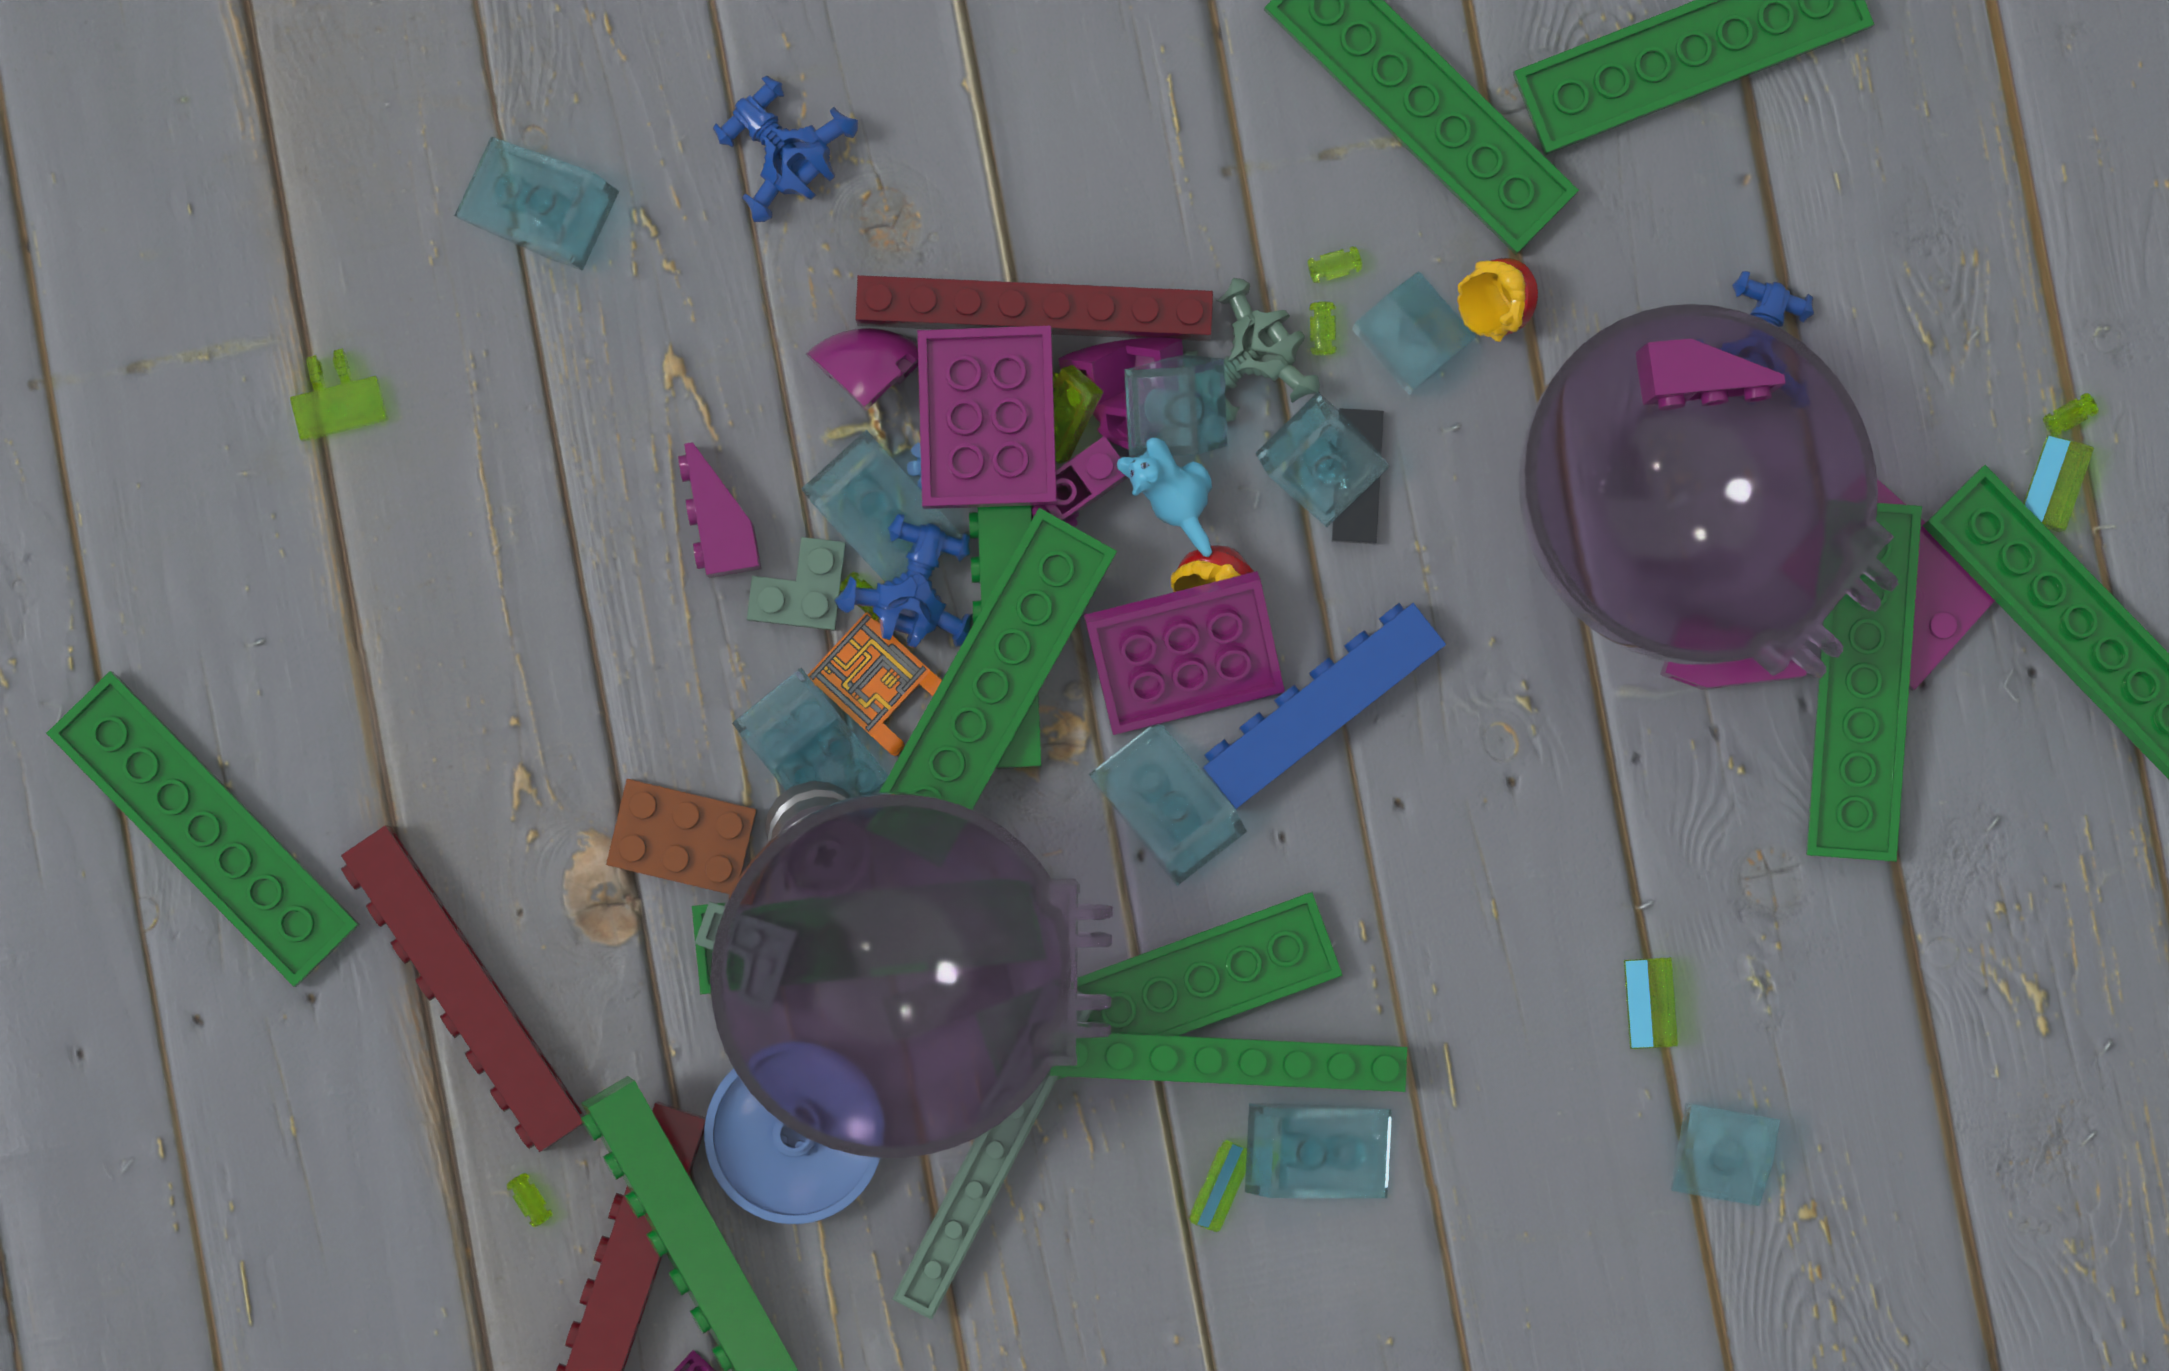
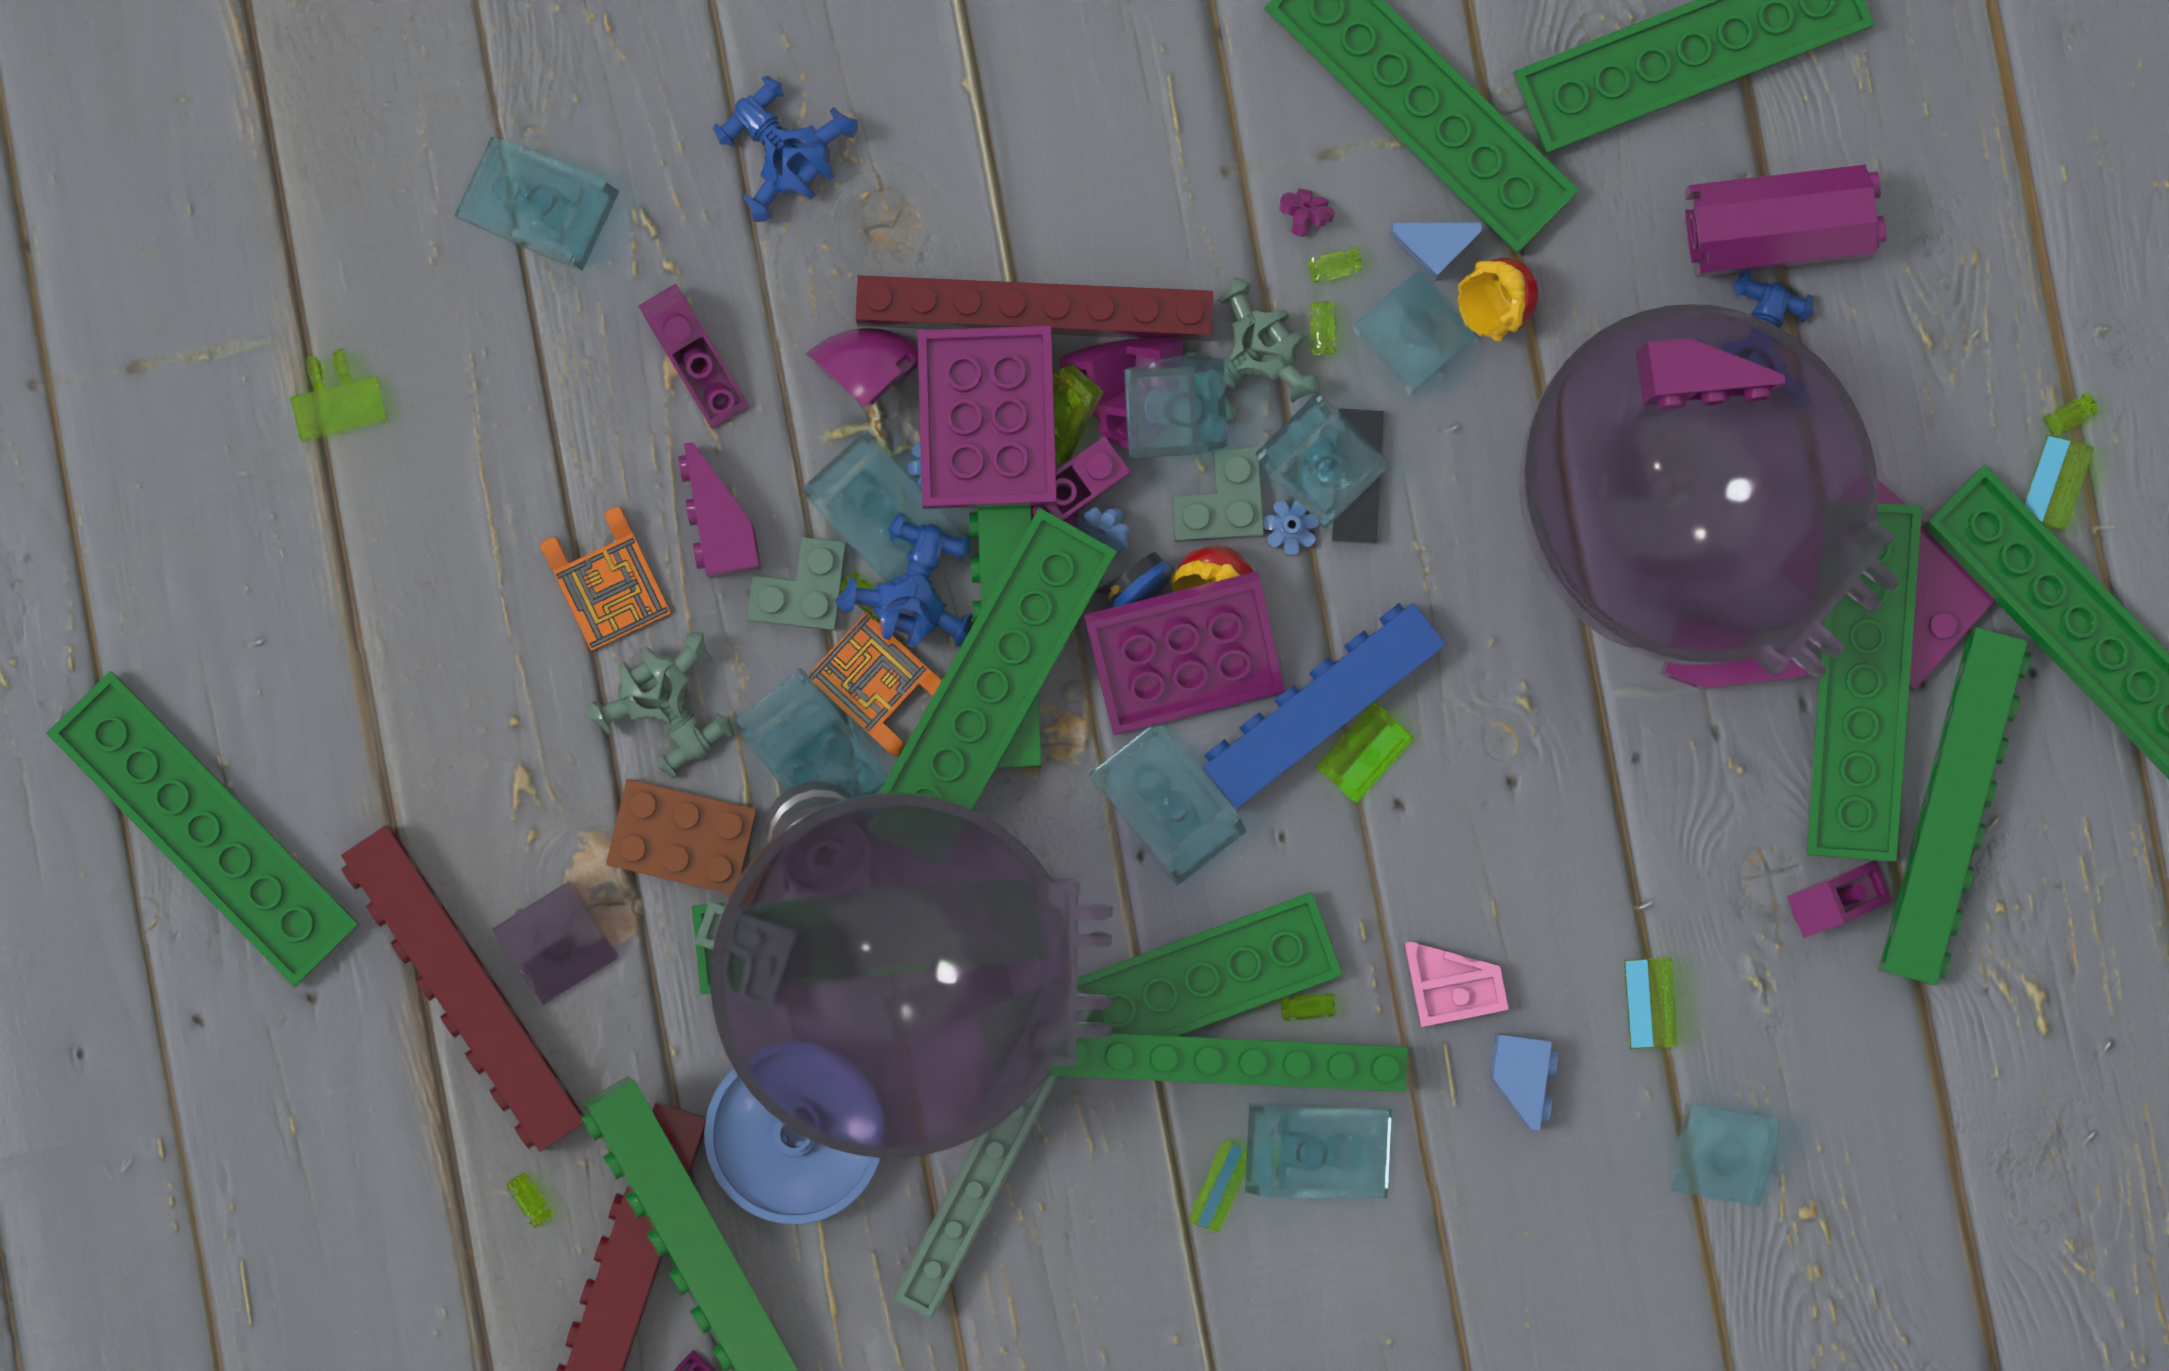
(556, 942): none -> clear purple slope
(609, 588): none -> flag
(657, 692): none -> sand green piece
(693, 355): none -> magenta slope
(1106, 527): none -> medium blue plant
(1140, 582): none -> piece
(1174, 491): medium azure animal -> none
(1234, 508): none -> sand green plate
(1283, 534): none -> medium blue plant
(1305, 210): none -> magenta plant
(1307, 1006): none -> clear neon green piece
(1364, 752): none -> clear neon green slope
(1435, 244): none -> medium blue slope
(1452, 985): none -> bright pink wing
(1521, 1075): none -> medium blue slope
(1784, 220): none -> magenta brick
(1839, 899): none -> magenta slope
(1954, 806): none -> green brick

